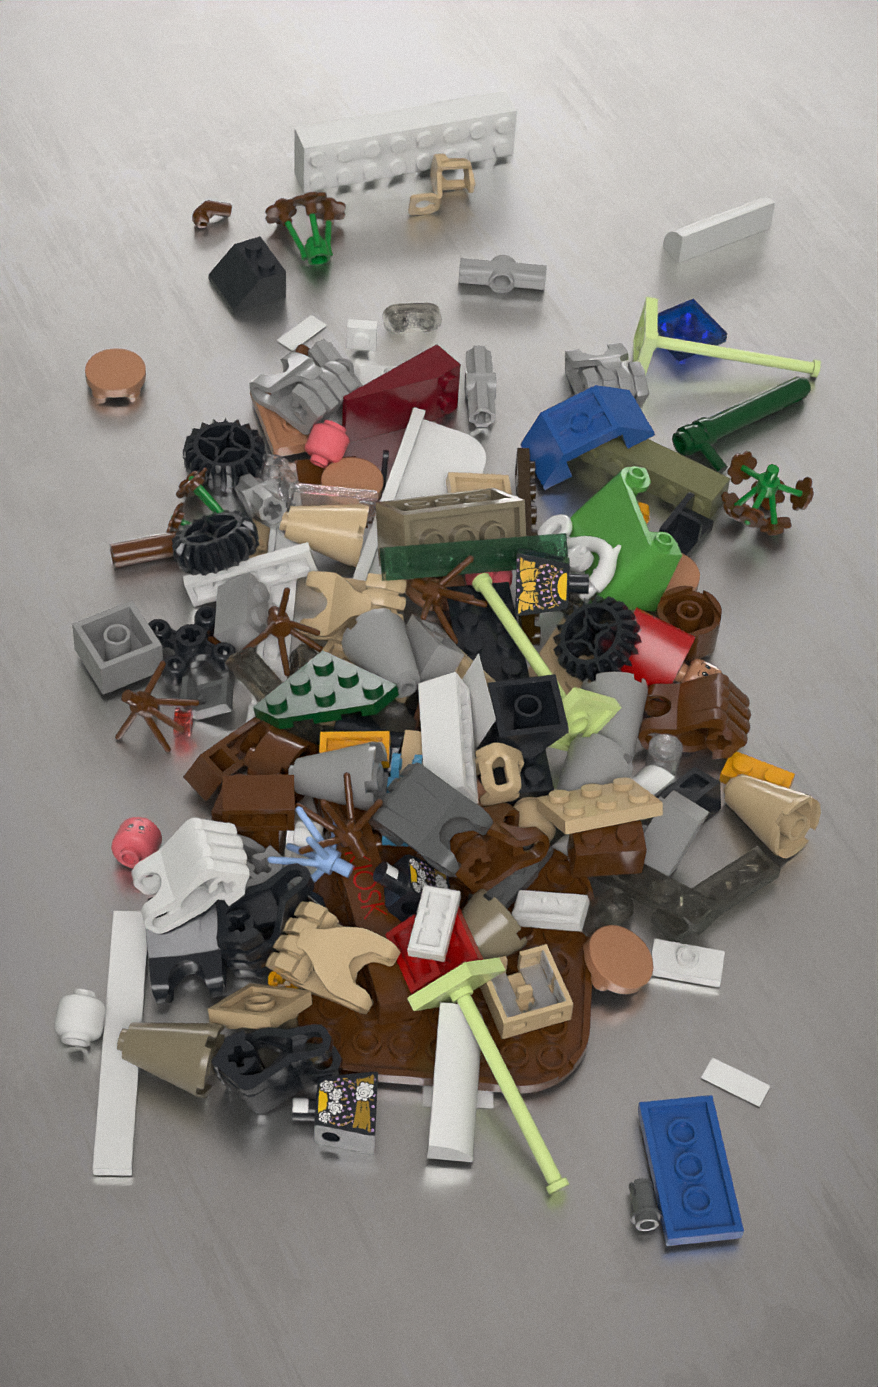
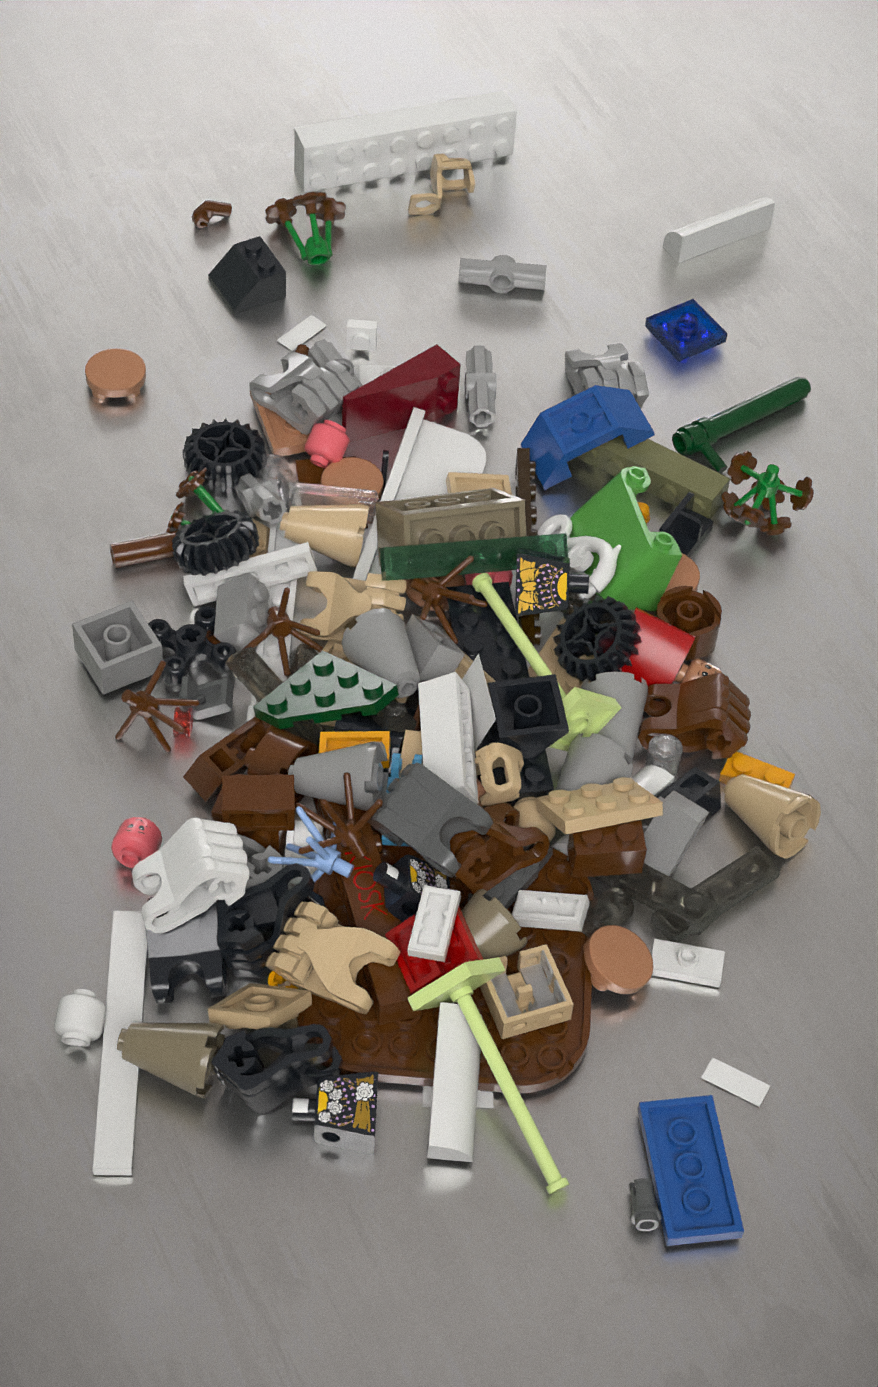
(412, 317): clear smoke plate -> none
(647, 340): yellowish green tile -> none

